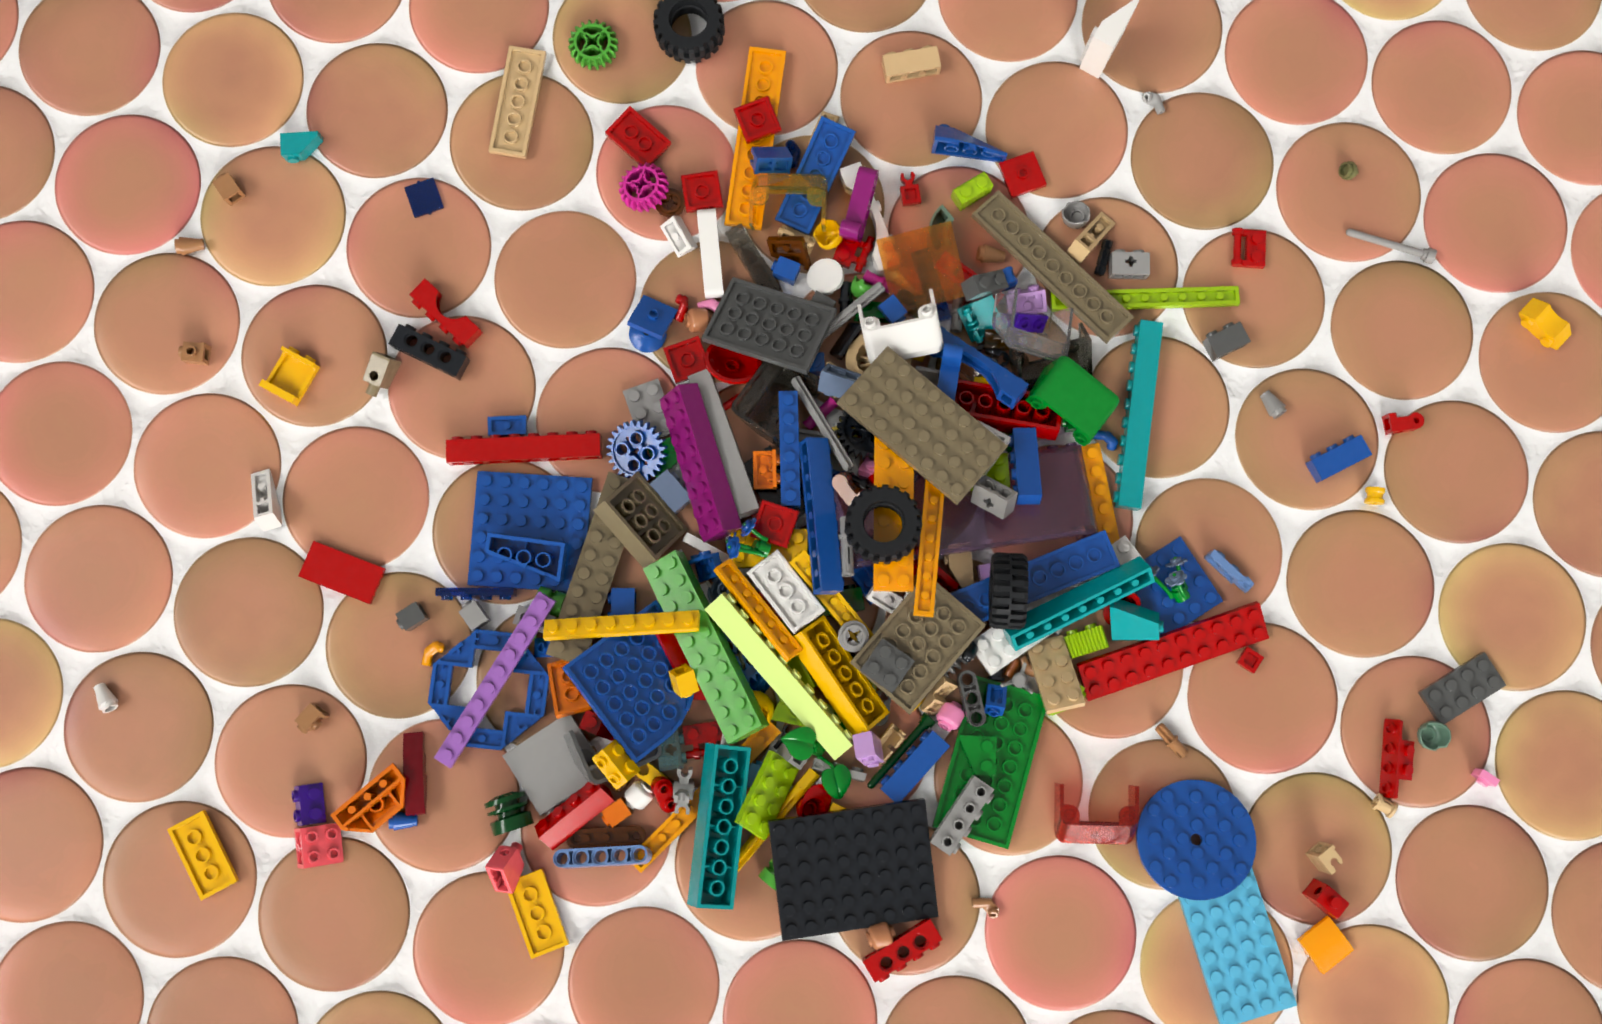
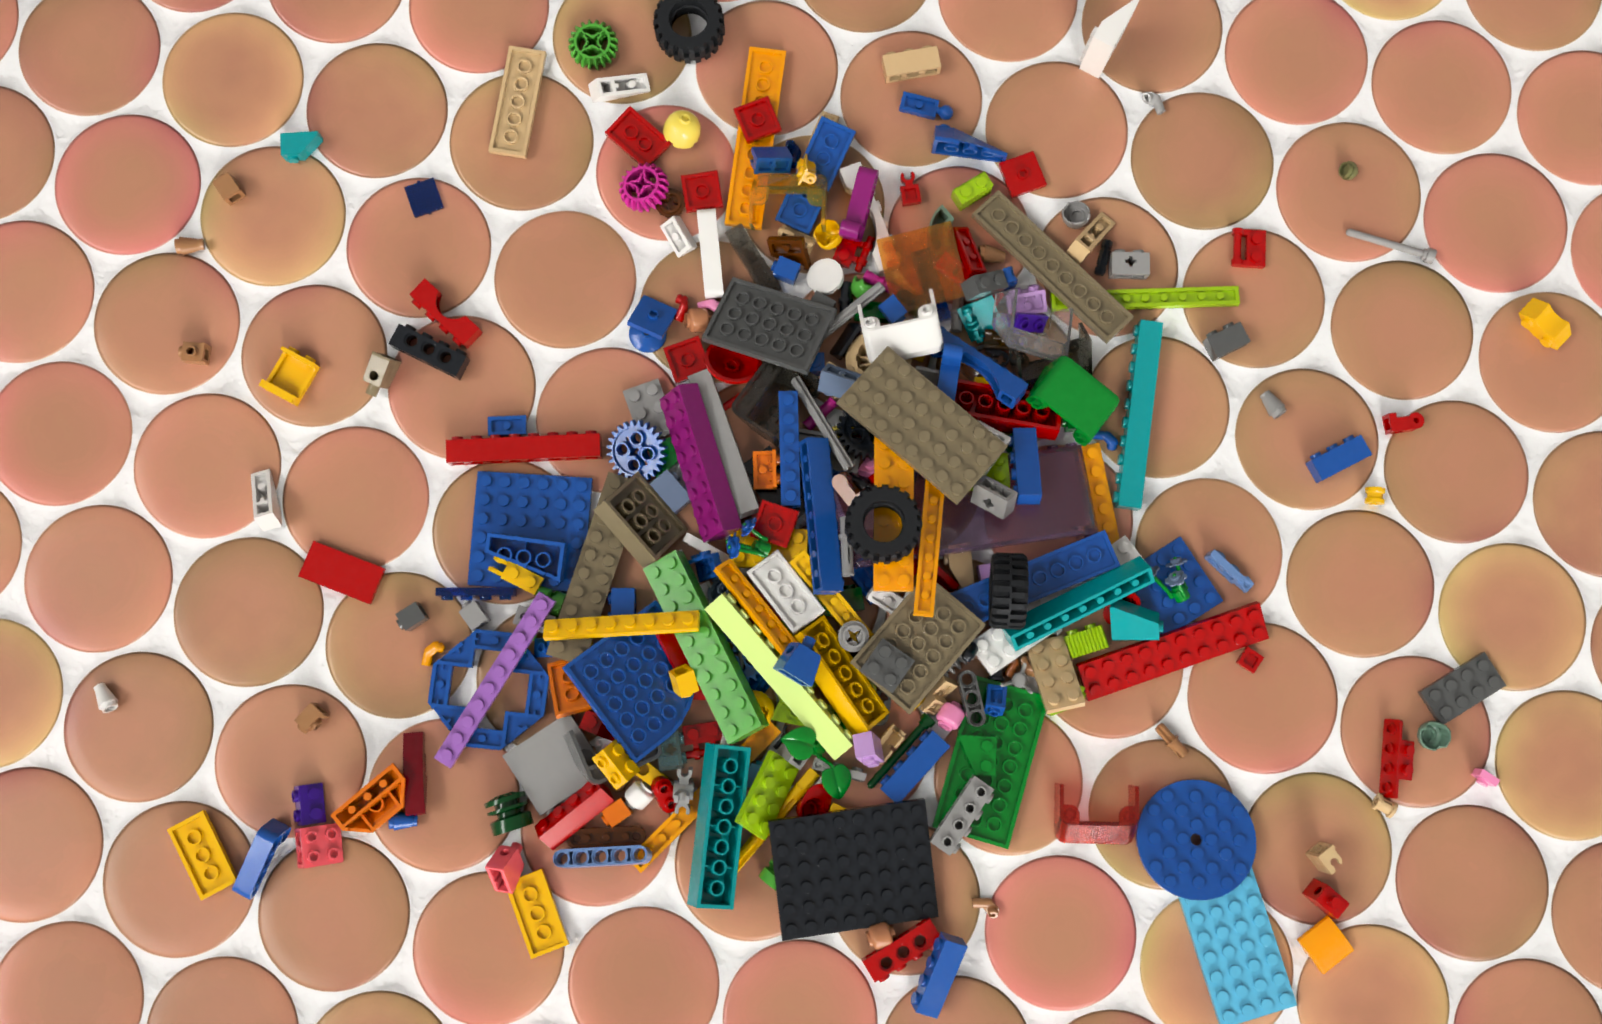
(260, 857): none -> beam
(518, 576): none -> yellow hinge
(618, 87): none -> white slope
(682, 129): none -> light yellow cylinder
(799, 662): none -> blue torso
(806, 171): none -> yellow hinge
(924, 106): none -> blue plate
(938, 974): none -> blue brick
(968, 251): none -> red tile

